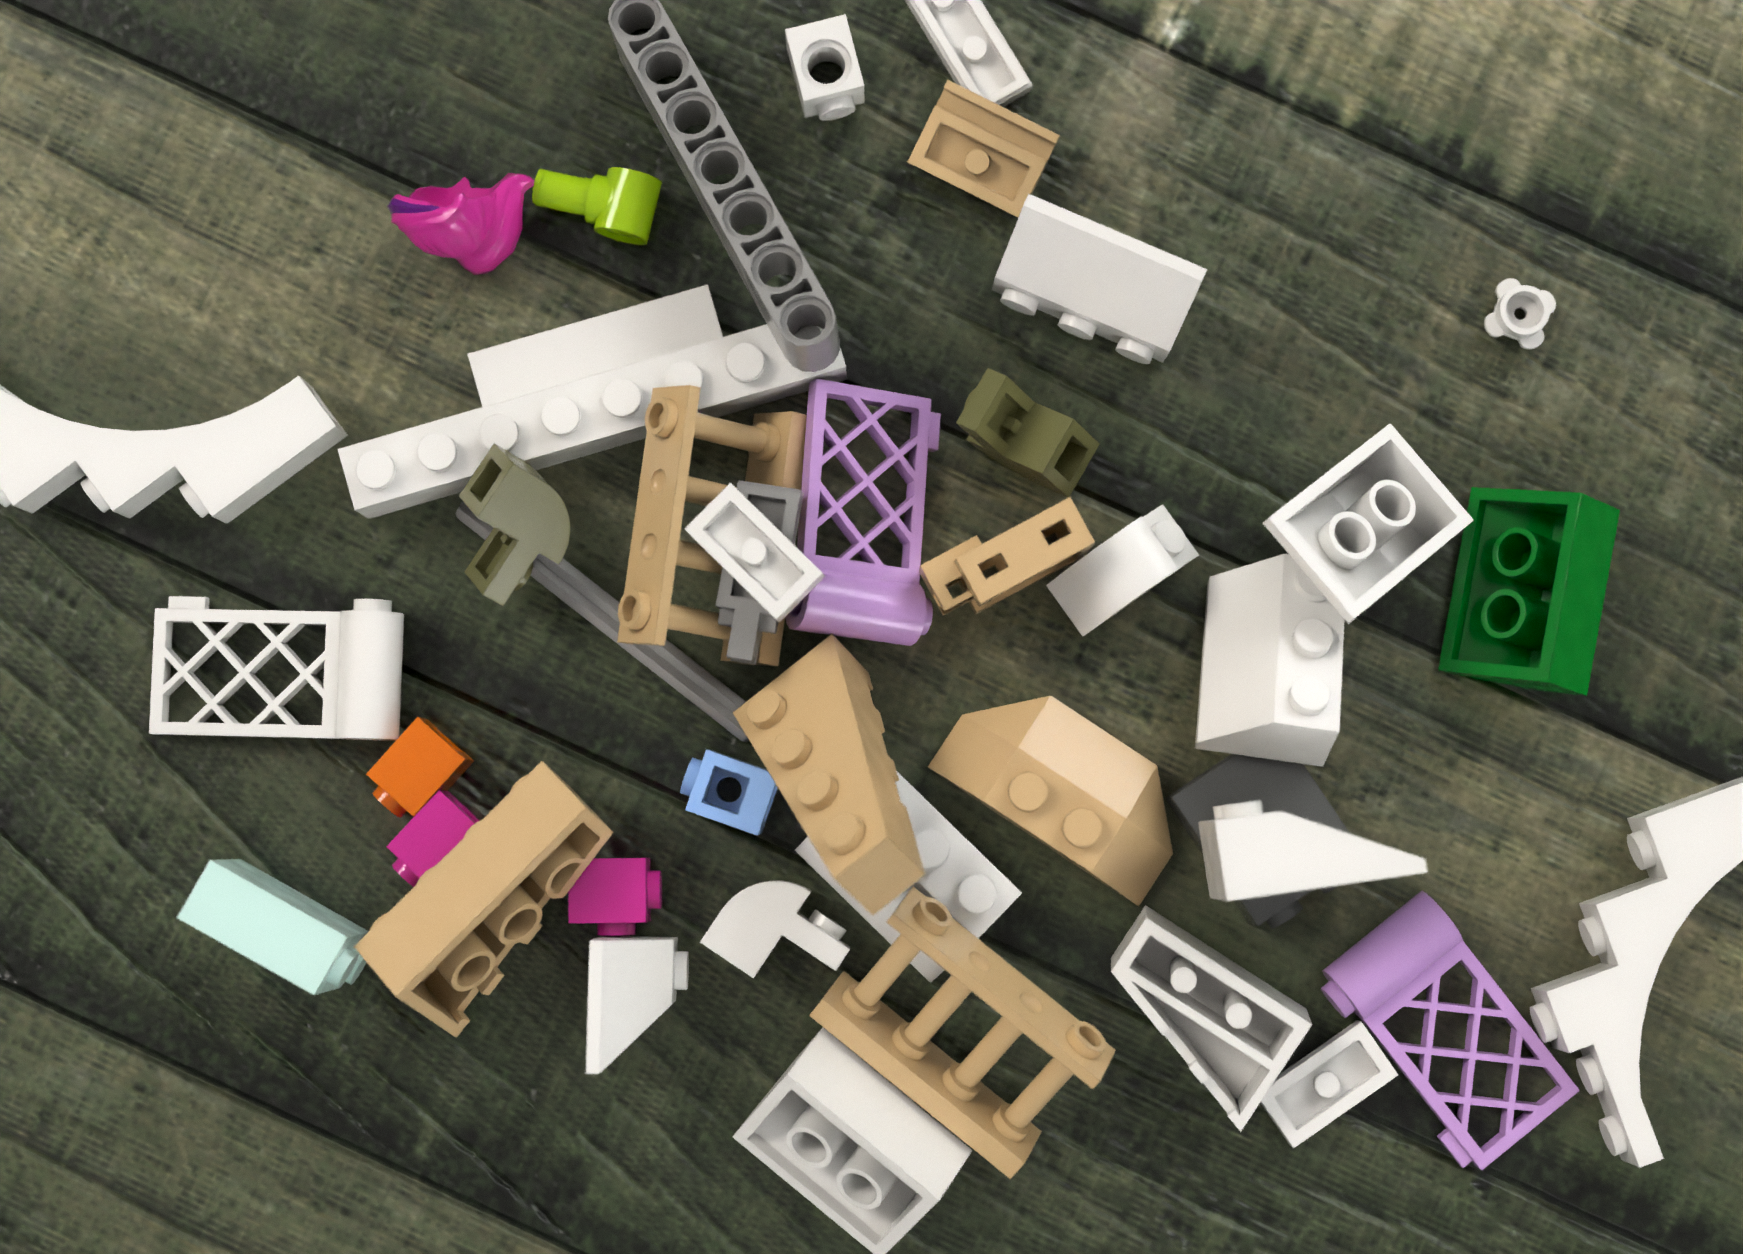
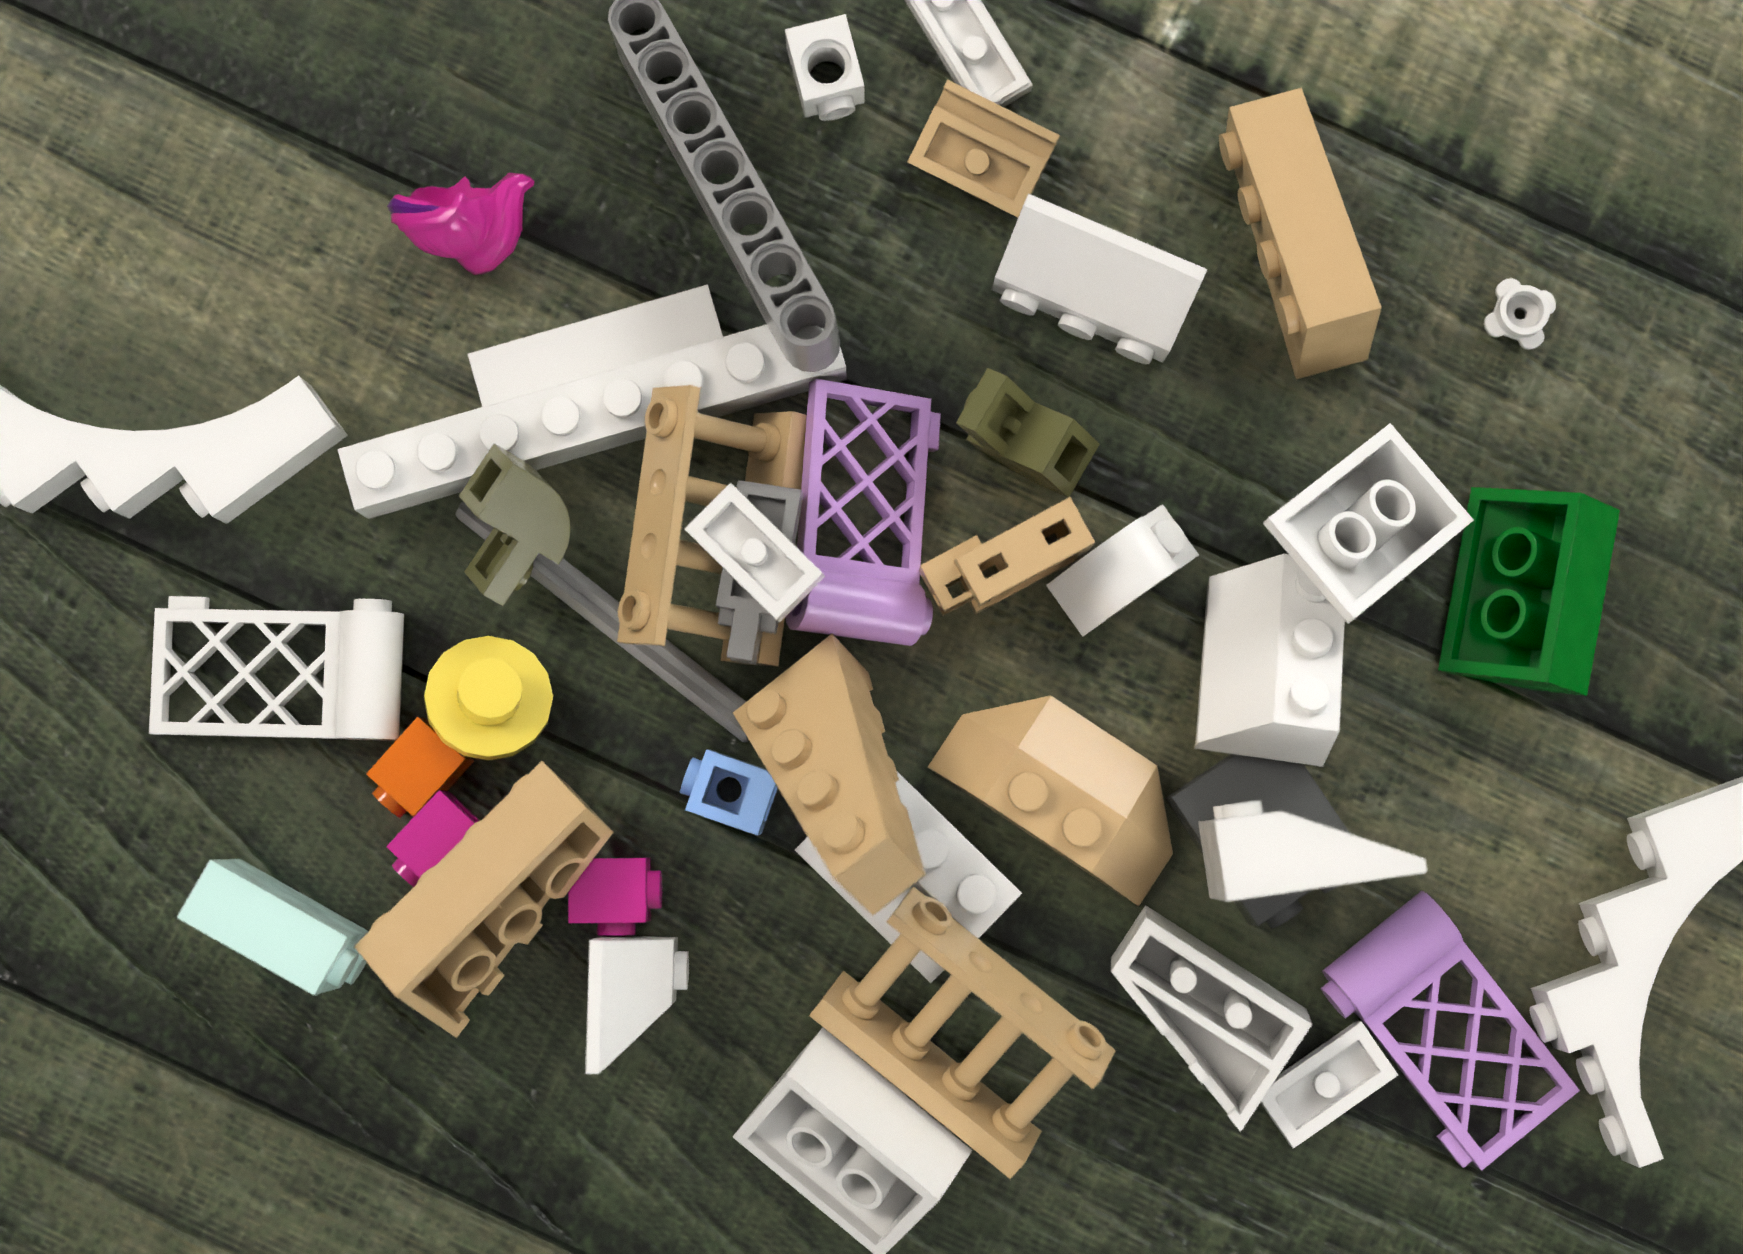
(488, 698): none -> light yellow piece
(617, 204): lime pin -> none
(760, 916): white brick -> none
(1301, 233): none -> tan wedge

